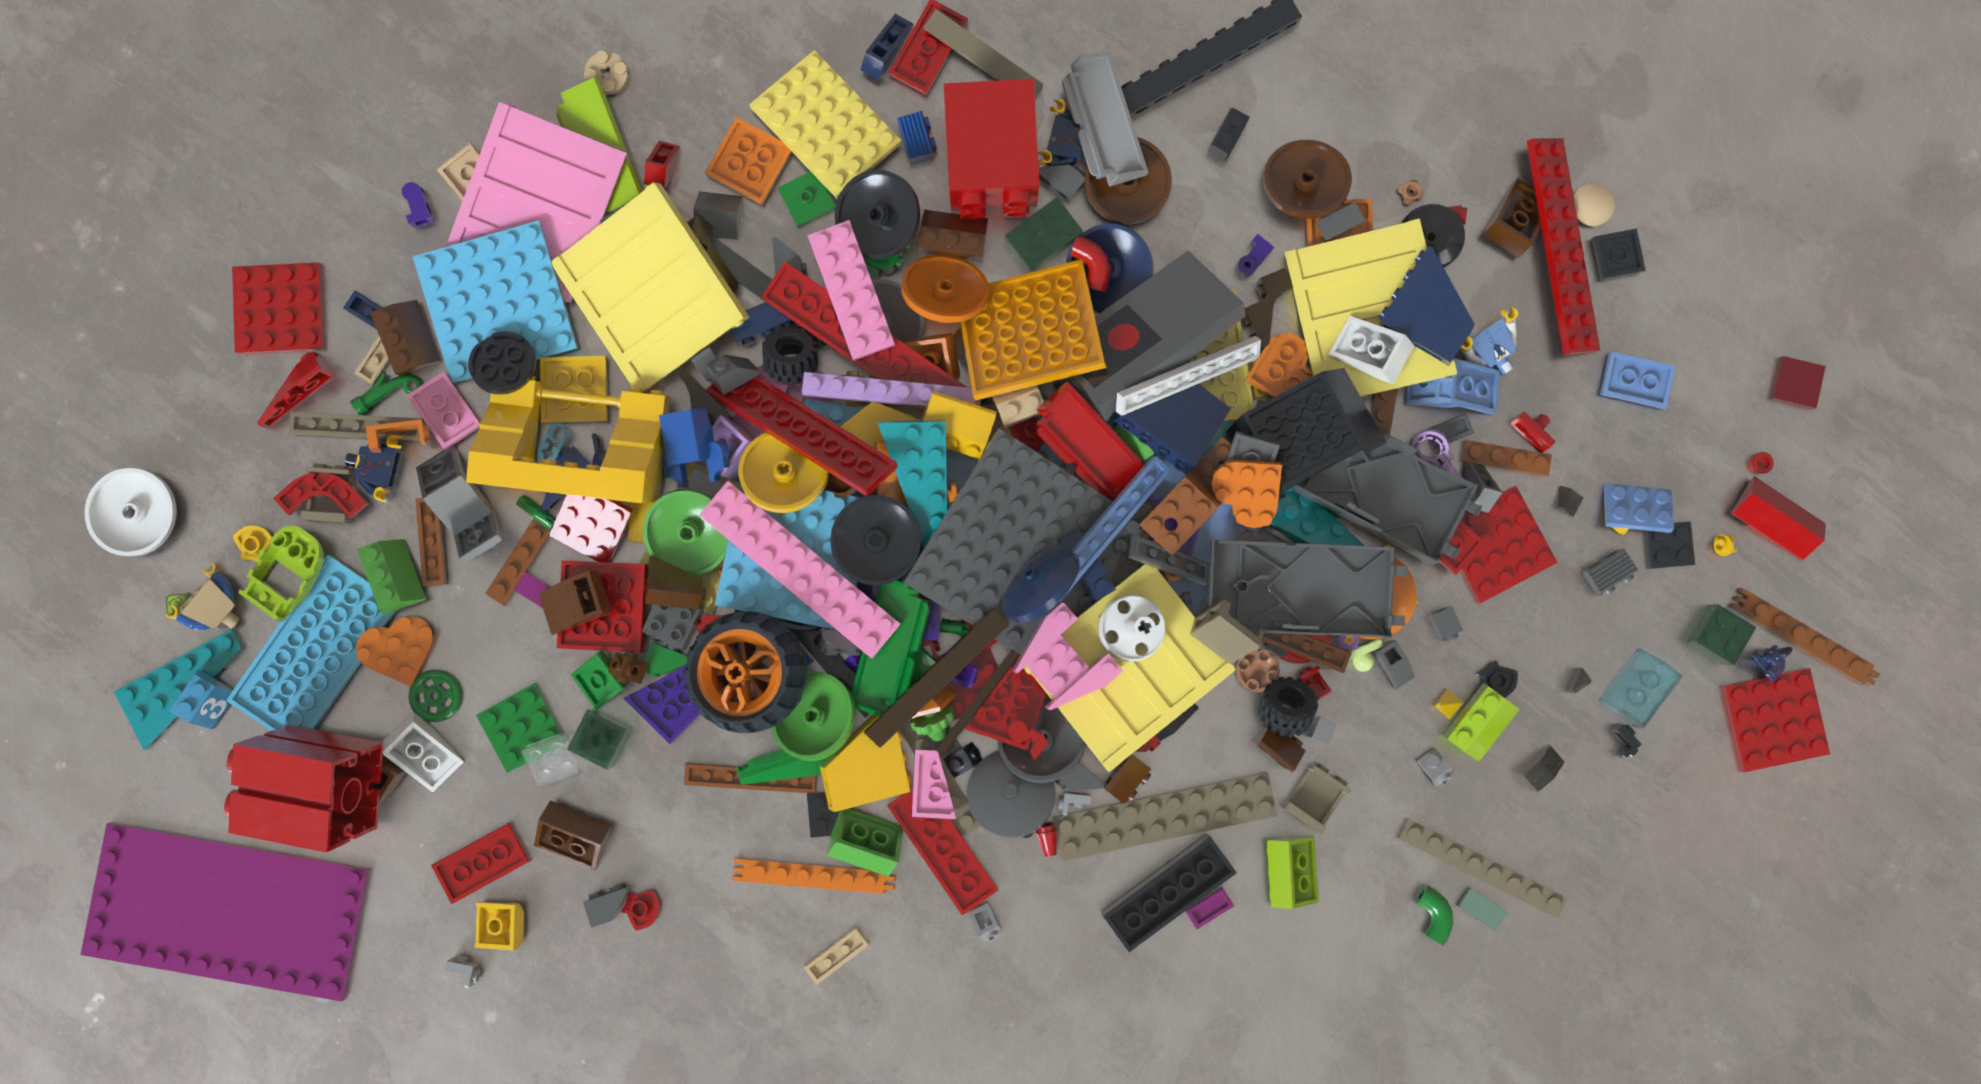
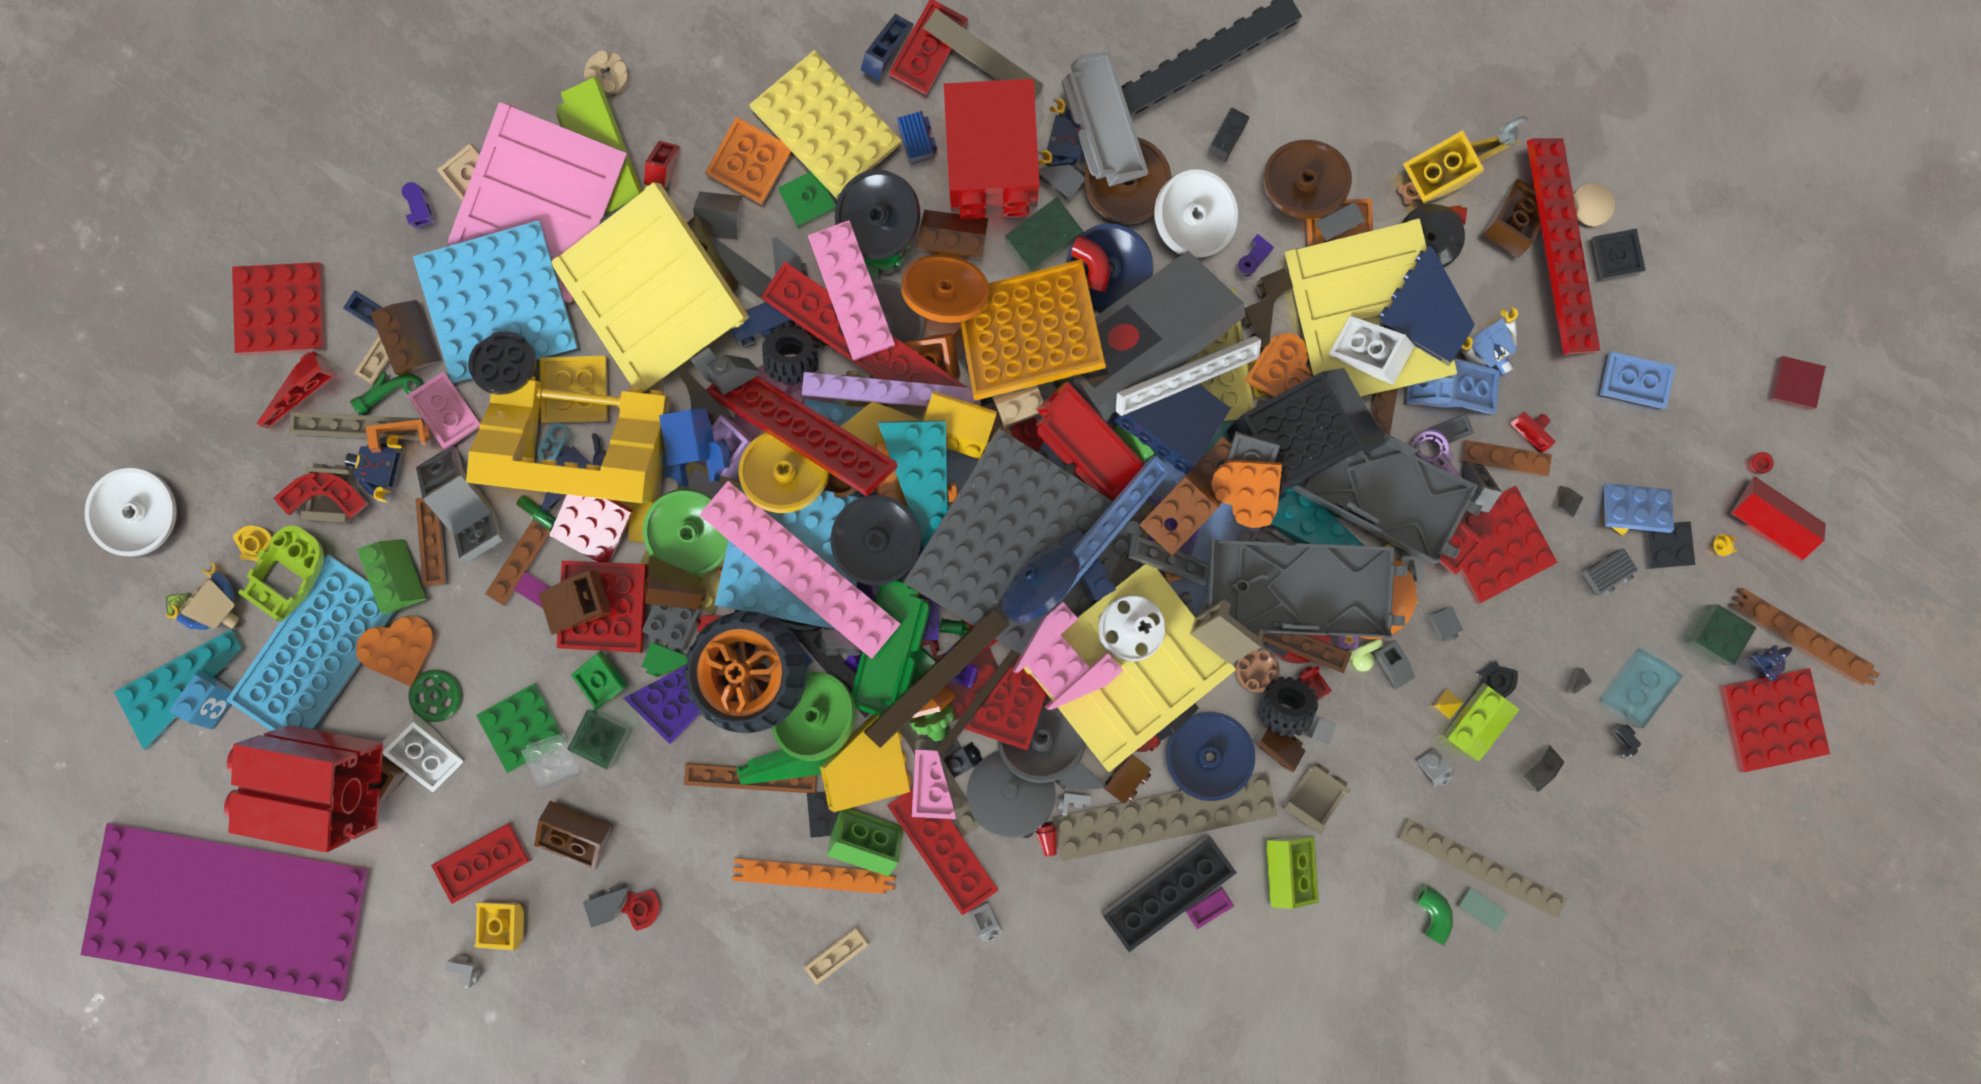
(627, 667): reddish brown brick -> none
(1019, 734): red leg -> none
(1212, 209): none -> white dish
(1231, 750): none -> dark blue dish
(1415, 566): none -> light grey bracket
(1455, 161): none -> yellow slope

